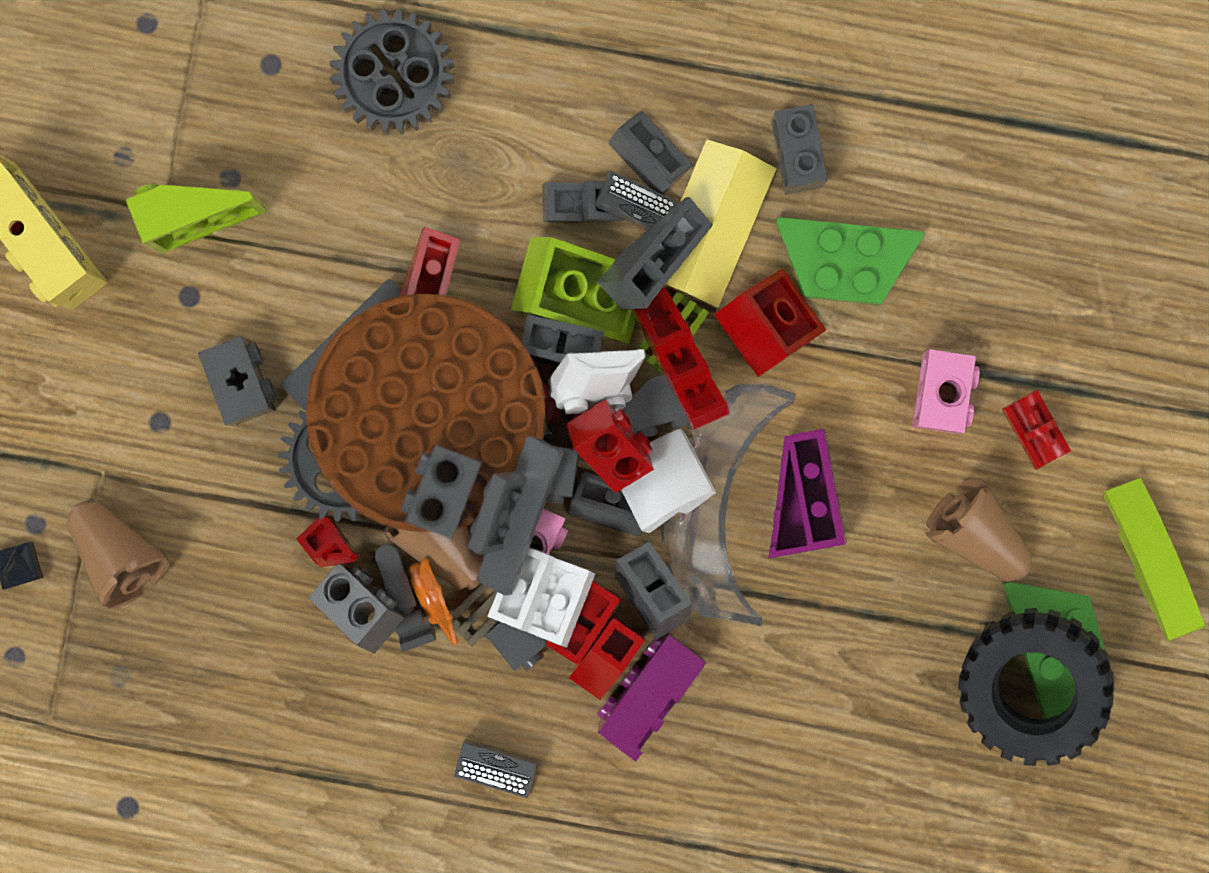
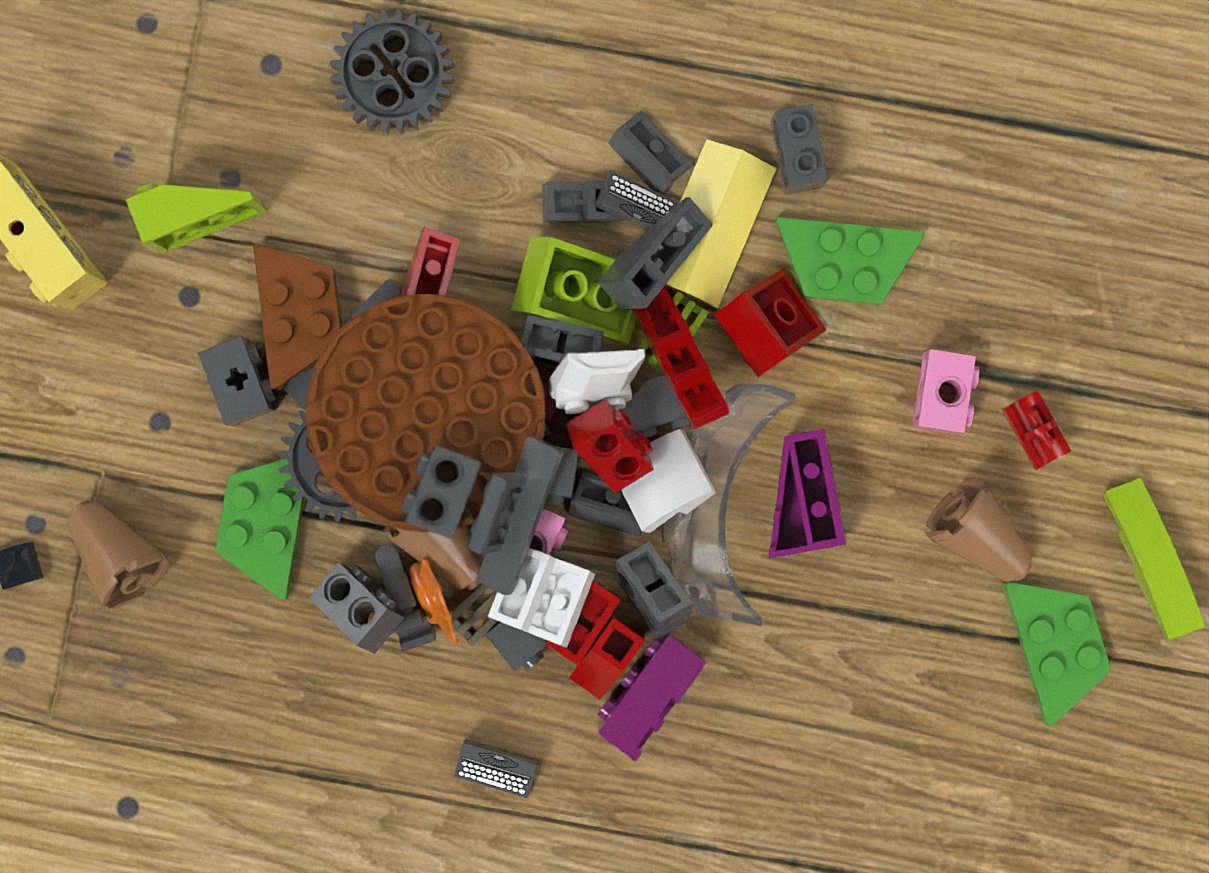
(261, 526): none -> bright green wing
(297, 311): none -> dark orange wing
(326, 543): red slope -> none
(1026, 736): black tyre -> none

